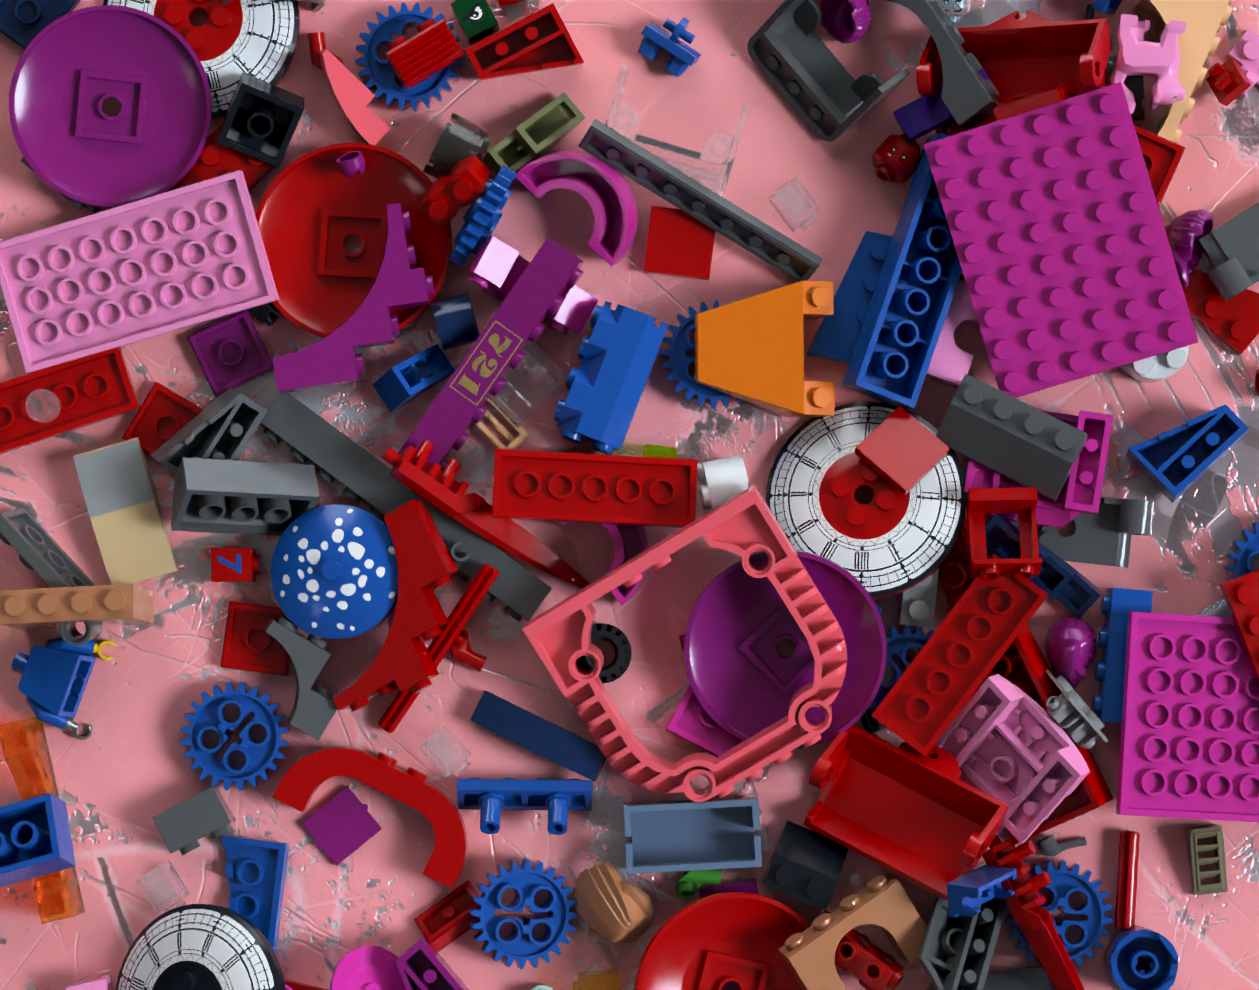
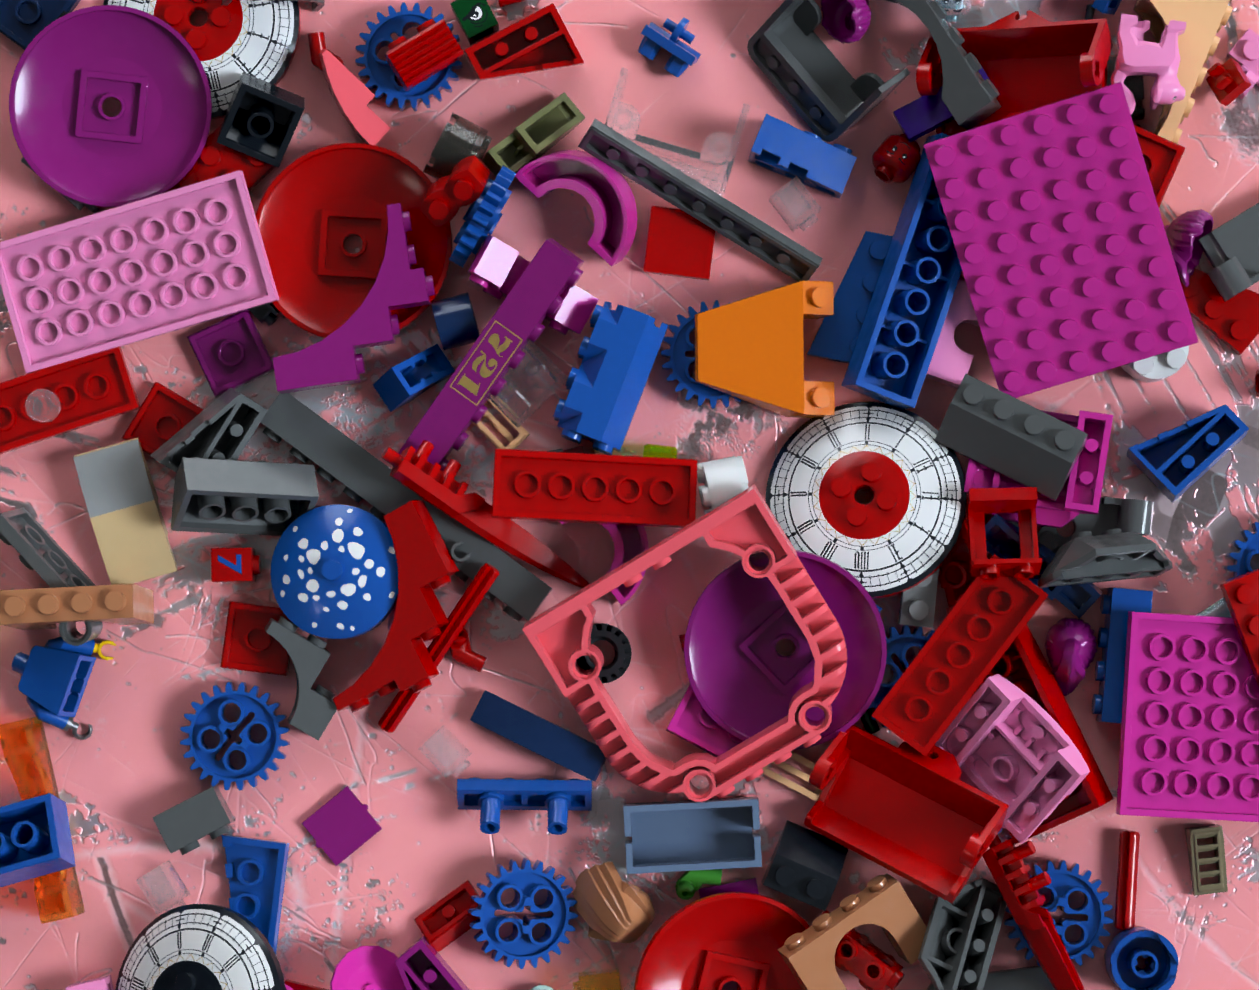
(350, 163): magenta hinge -> none
(407, 787): red arch -> none
(803, 155): none -> blue wedge
(812, 795): none -> light nougat tile
(902, 450): tile -> none
(977, 888): blue hinge -> none
(1033, 100): red tile -> none
(1049, 847): dark grey hand -> none
(1074, 714): light grey hinge -> none
(1104, 559): none -> dark grey wedge

